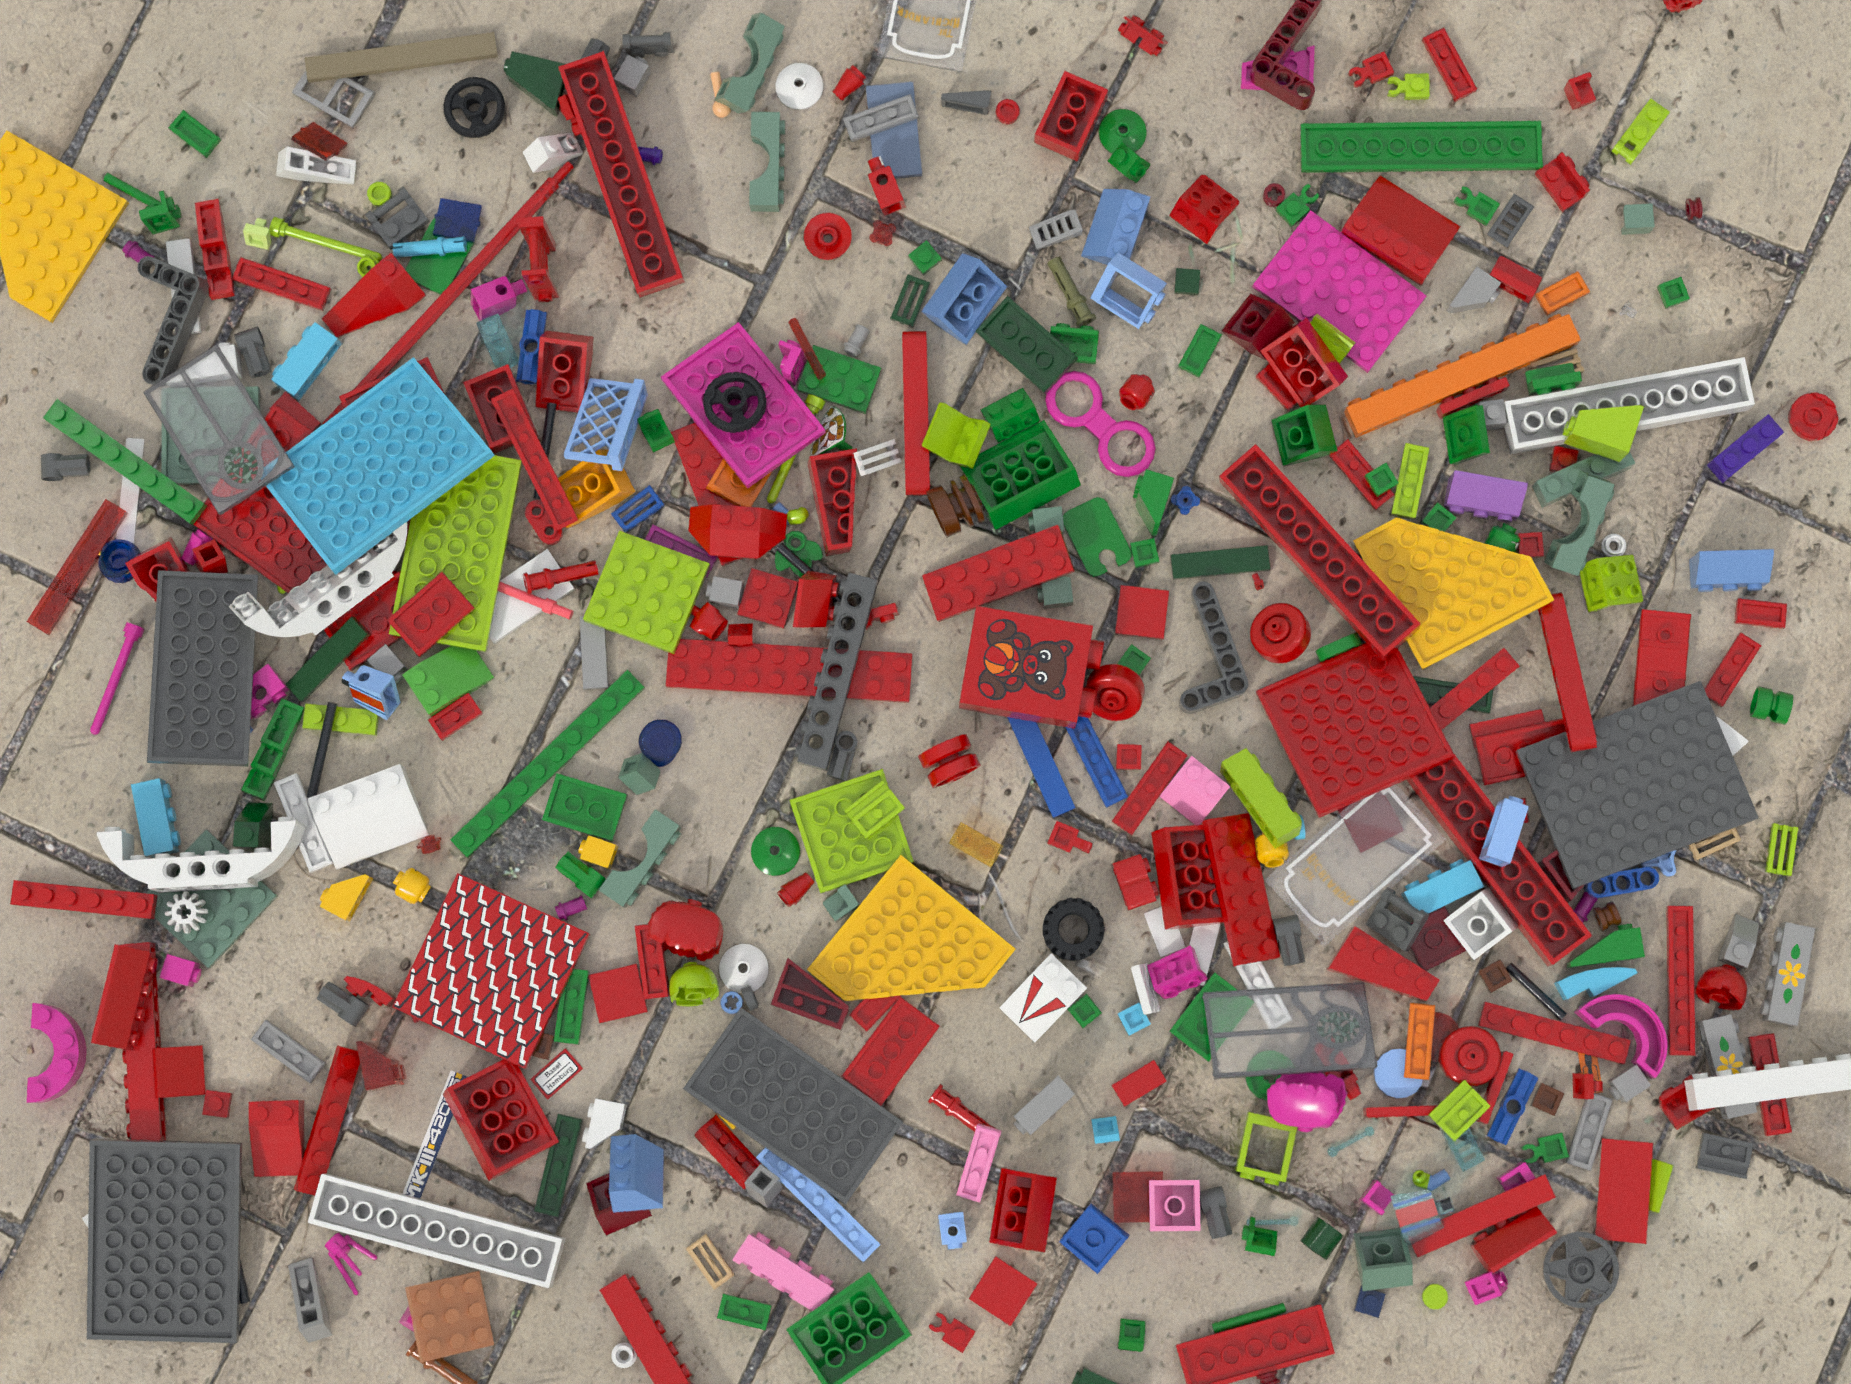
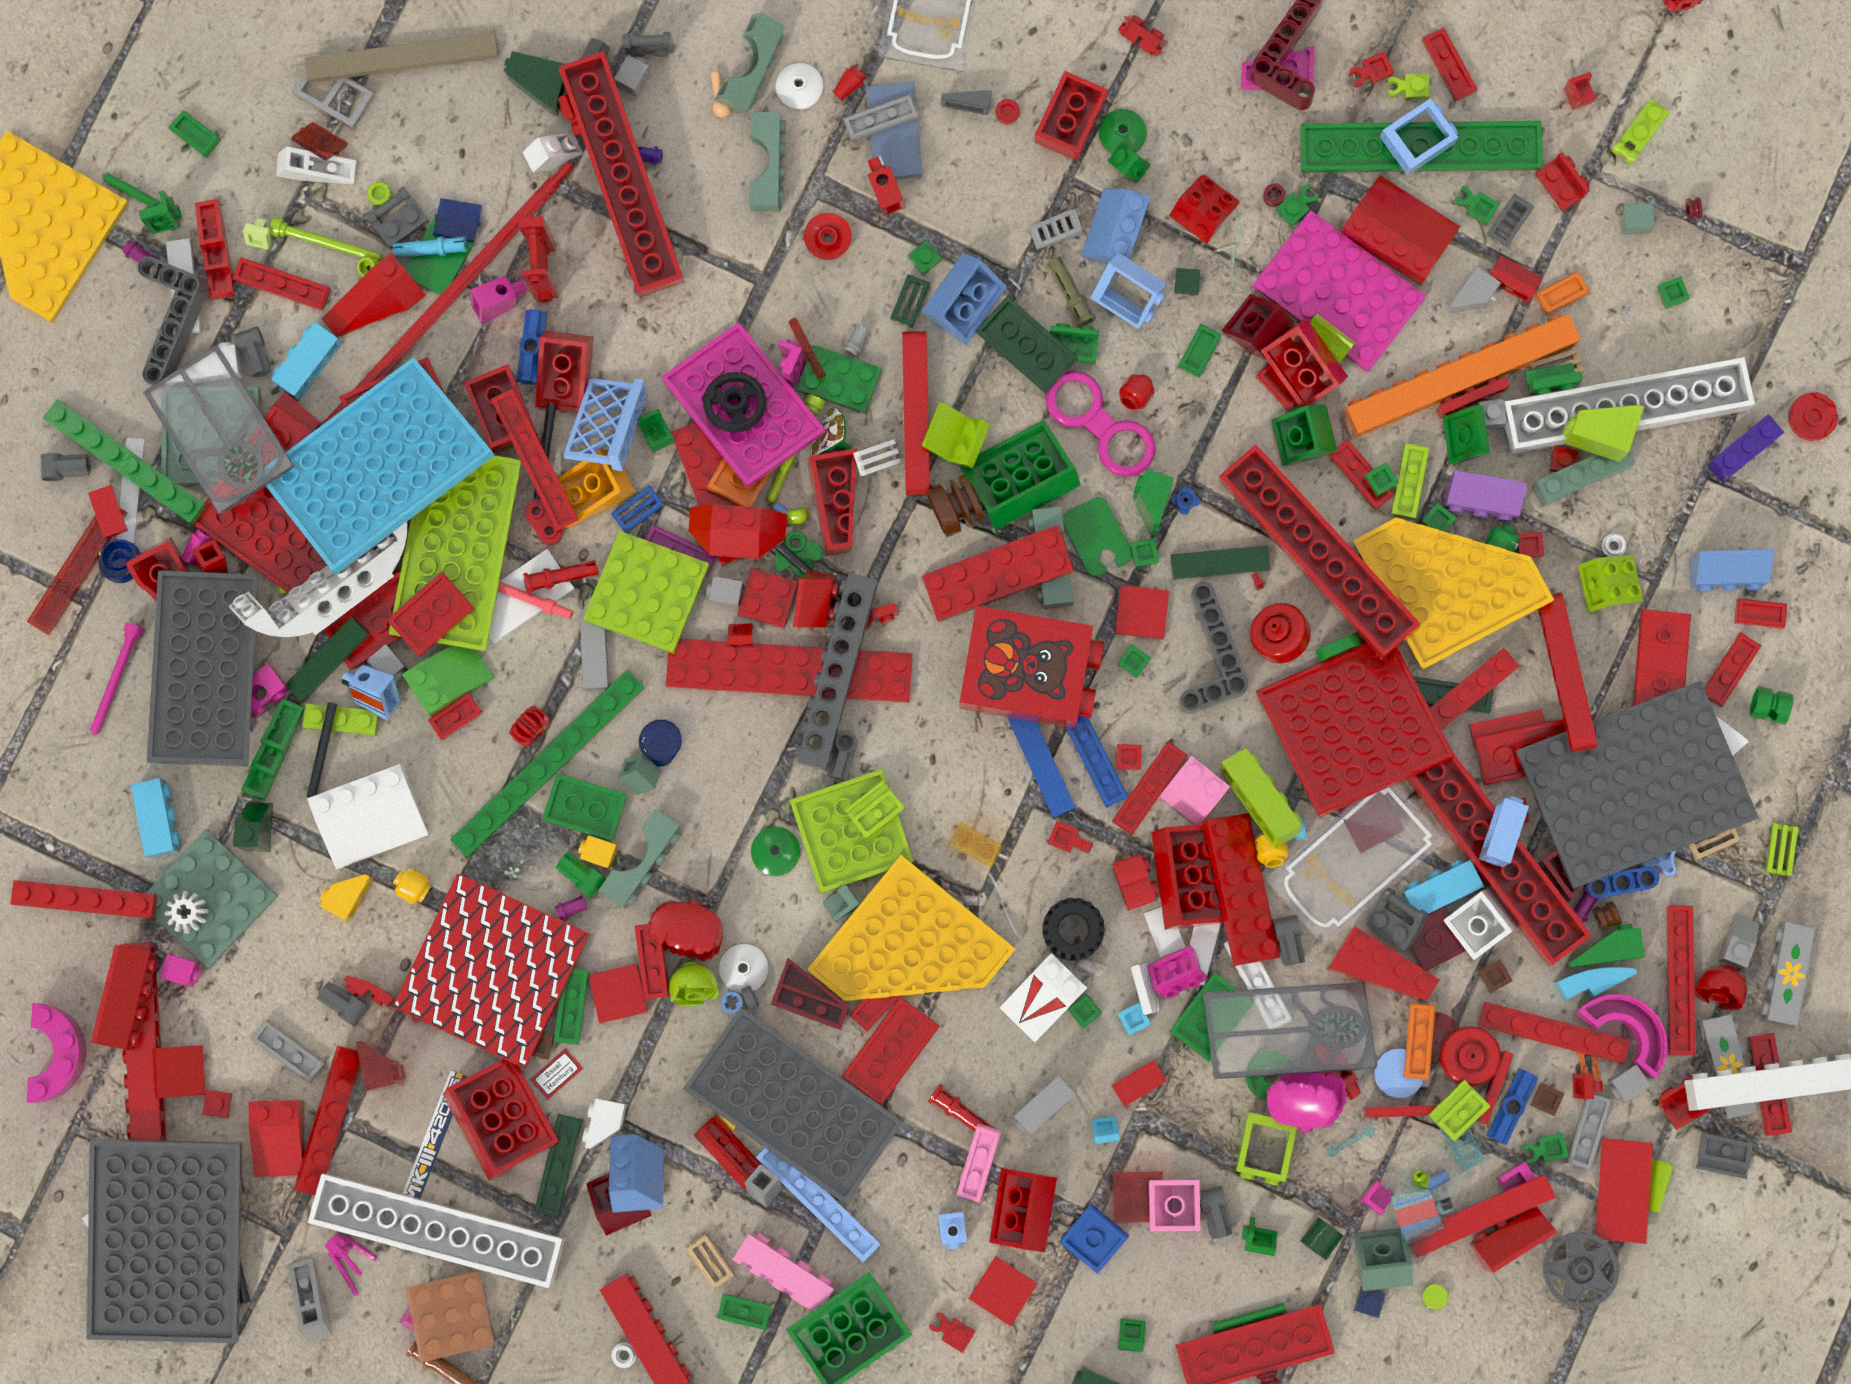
(108, 511): none -> red tile
(244, 871): white slope -> none
(297, 806): white tile -> none
(429, 844): clear red plate -> none
(478, 127): black wheel -> none
(497, 341): clear light blue slope -> none
(529, 726): none -> red gear
(708, 621): red piece -> none
(795, 889): red cone -> none
(885, 239): clear red plate -> none
(949, 759): red wheel -> none
(1010, 414): green bracket -> none
(1117, 692): red wheel -> none
(1293, 1221): clear light blue hinge -> none
(1399, 149): none -> light blue window
(1487, 1286): dark pink bracket -> none
(1535, 991): black bar -> none
(1570, 552): sand green arch -> none

